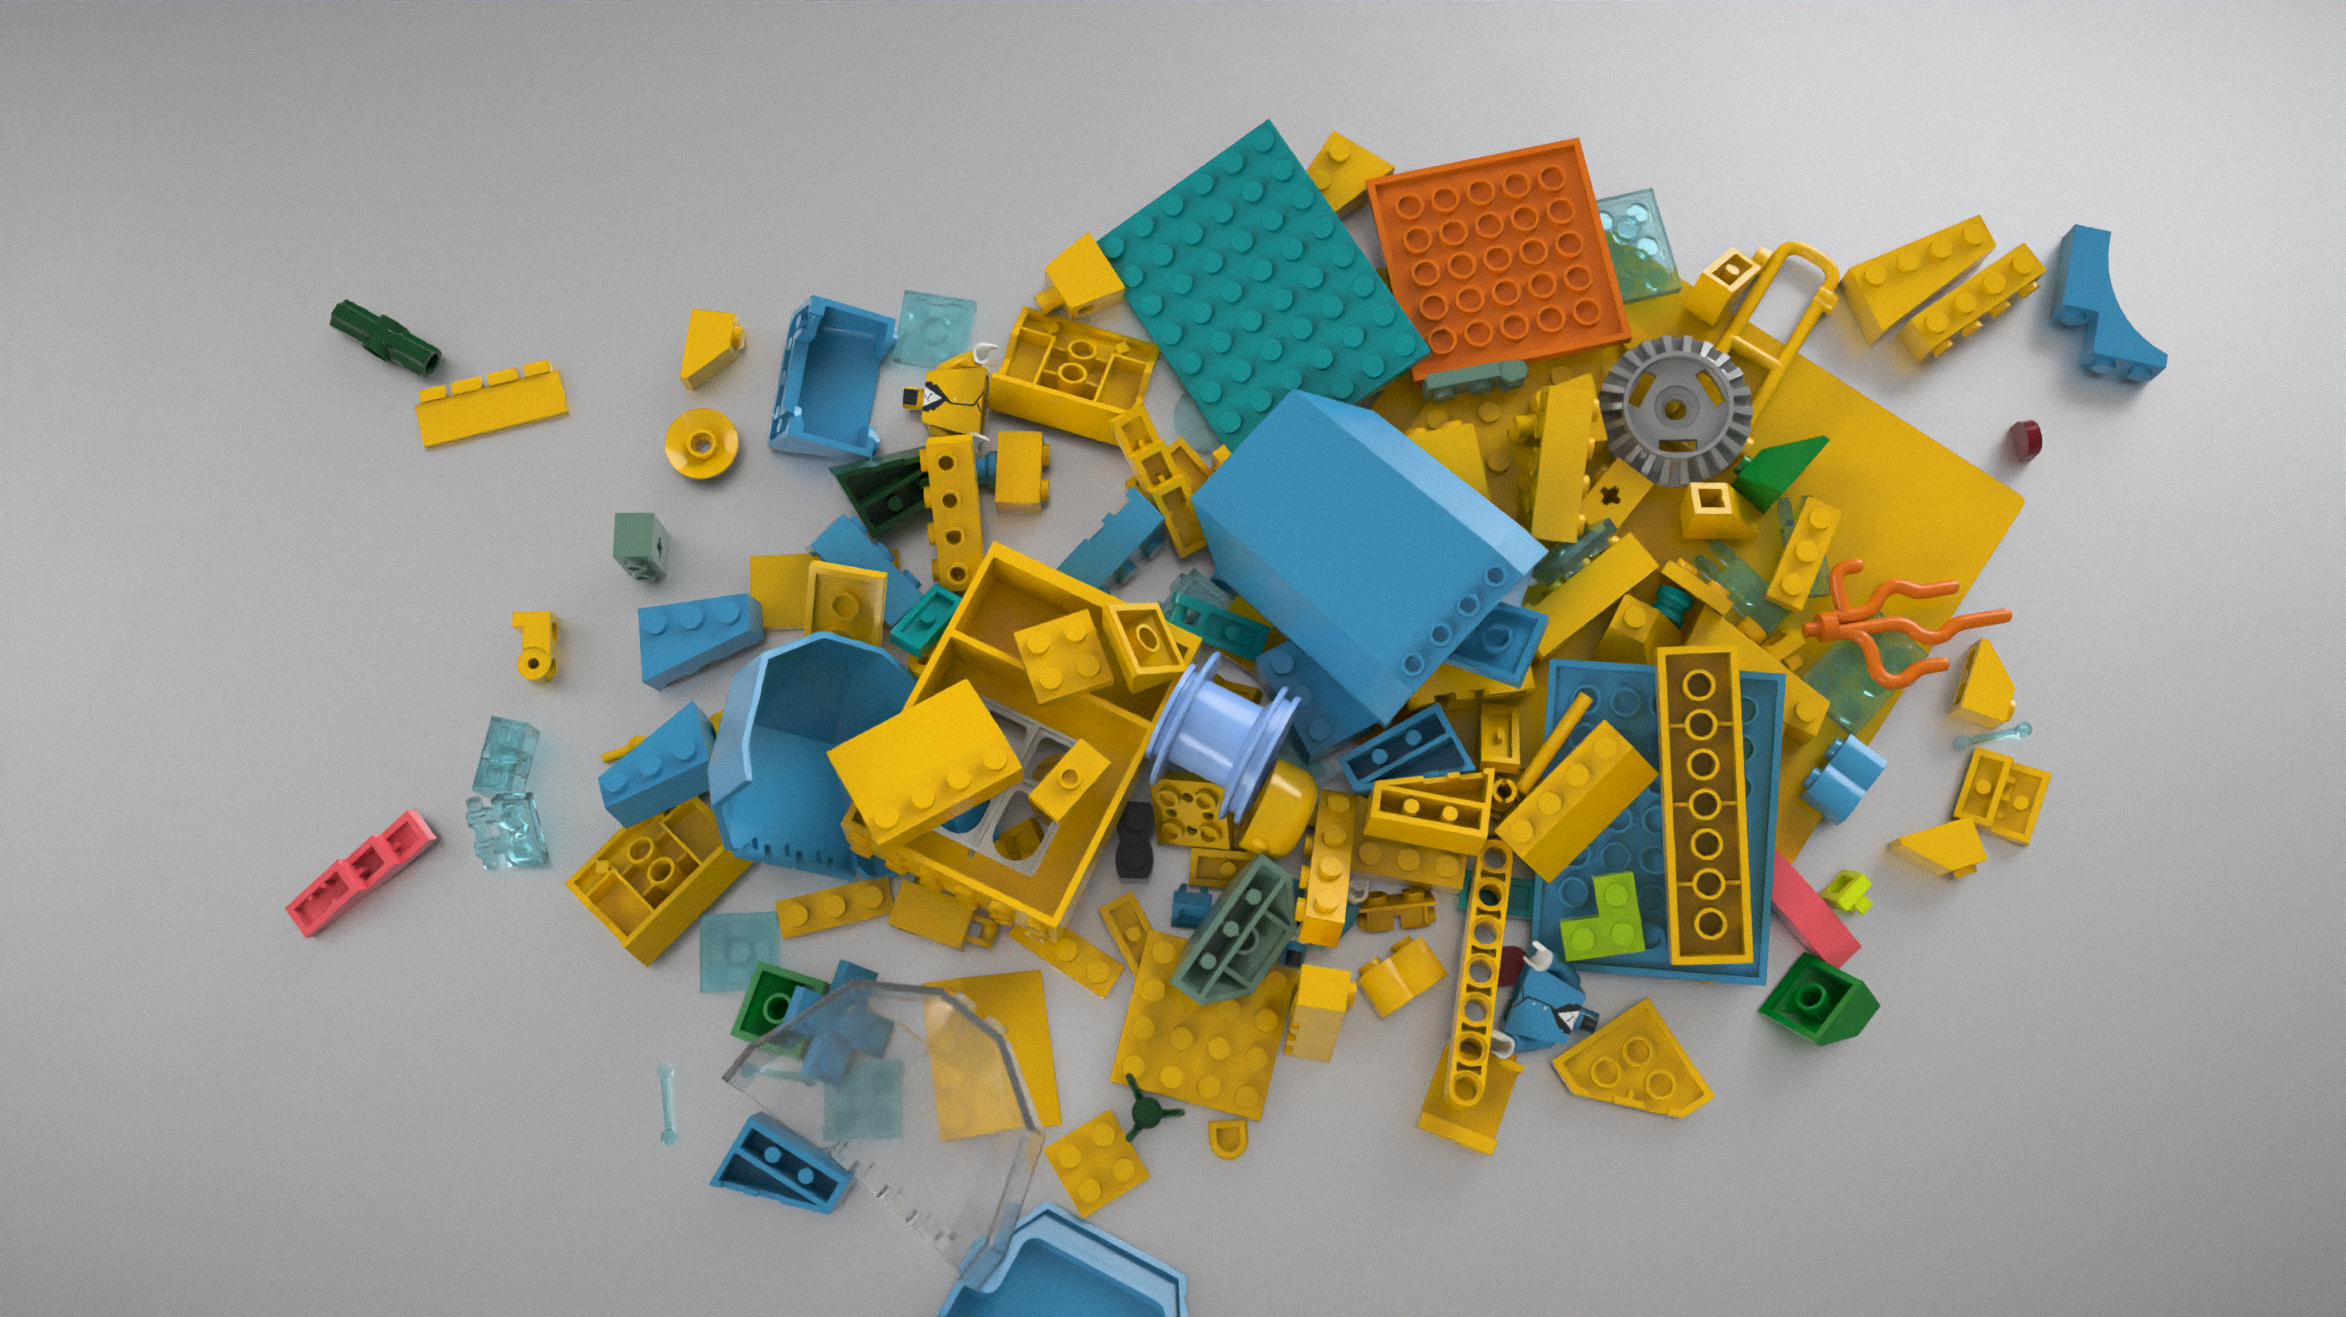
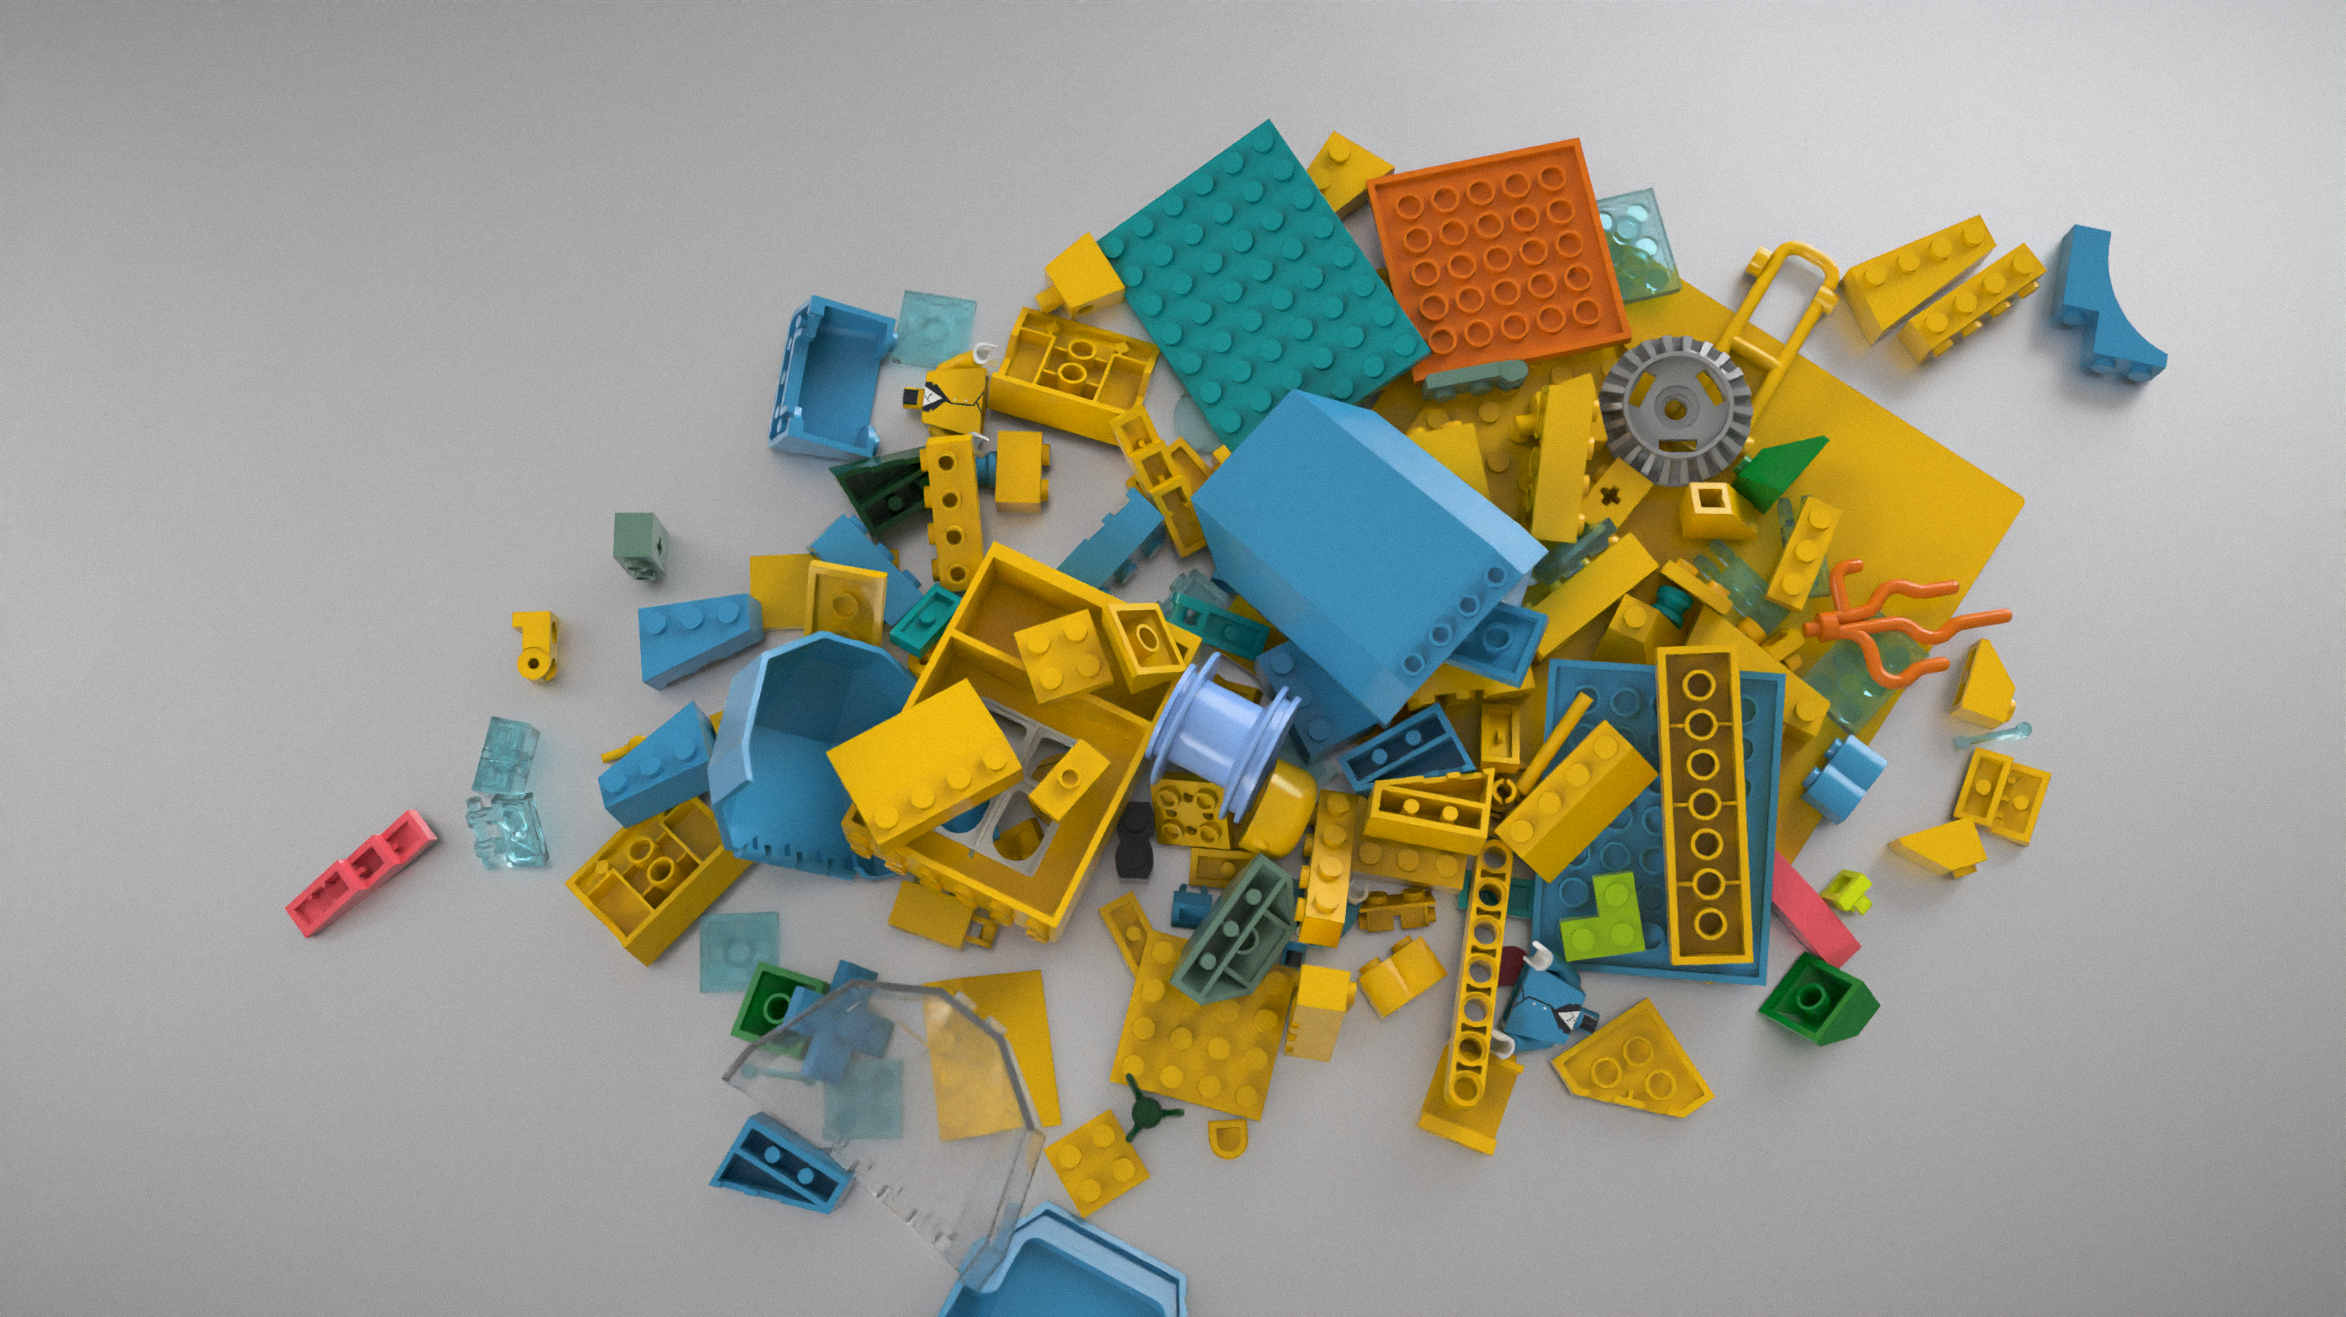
(385, 338): dark green piece -> none
(490, 409): yellow windscreen -> none
(669, 1136): clear light blue hinge -> none
(691, 431): yellow dish -> none
(710, 345): yellow slope -> none
(835, 907): yellow plate -> none
(1075, 959): yellow plate -> none
(1721, 286): yellow slope -> none
(2027, 439): dark red tile -> none

